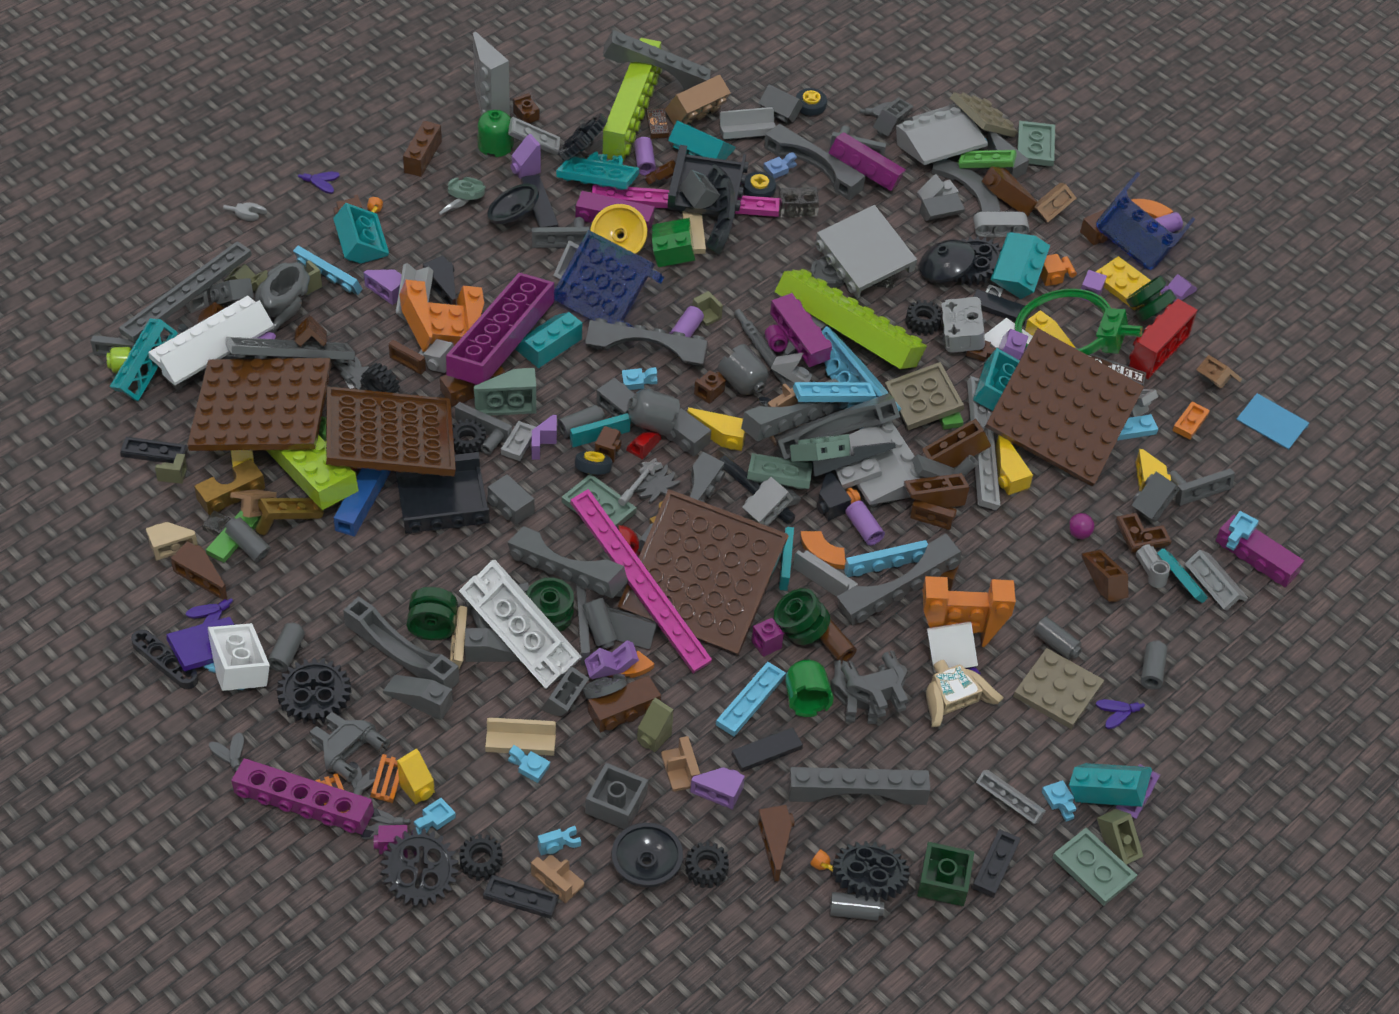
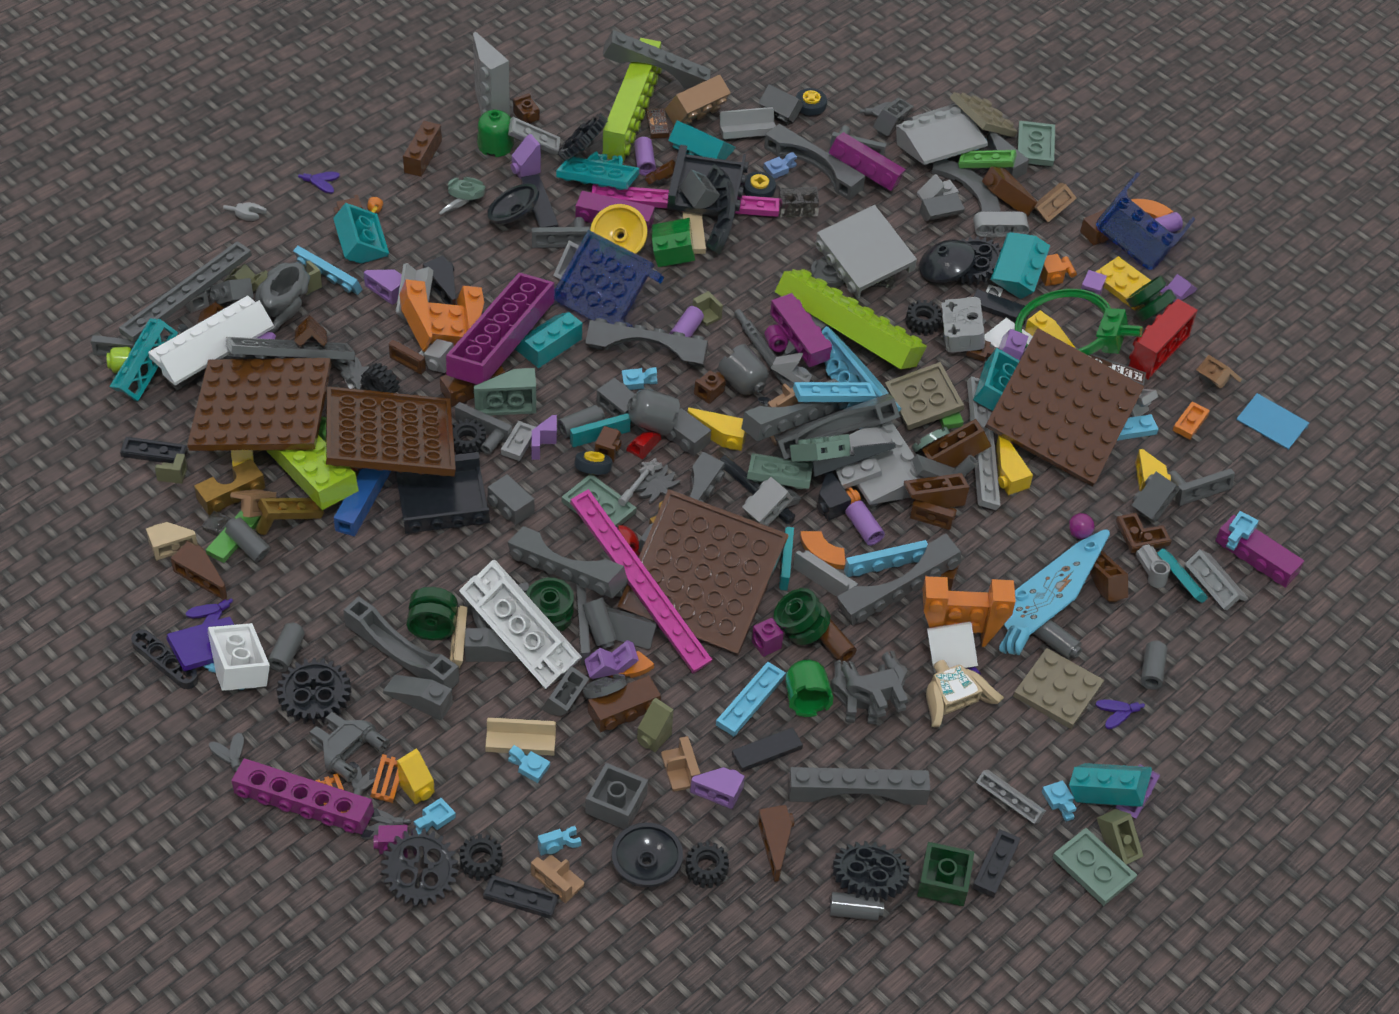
(821, 861): orange hinge -> none
(930, 438): none -> sand green tile
(1050, 591): none -> medium azure wing

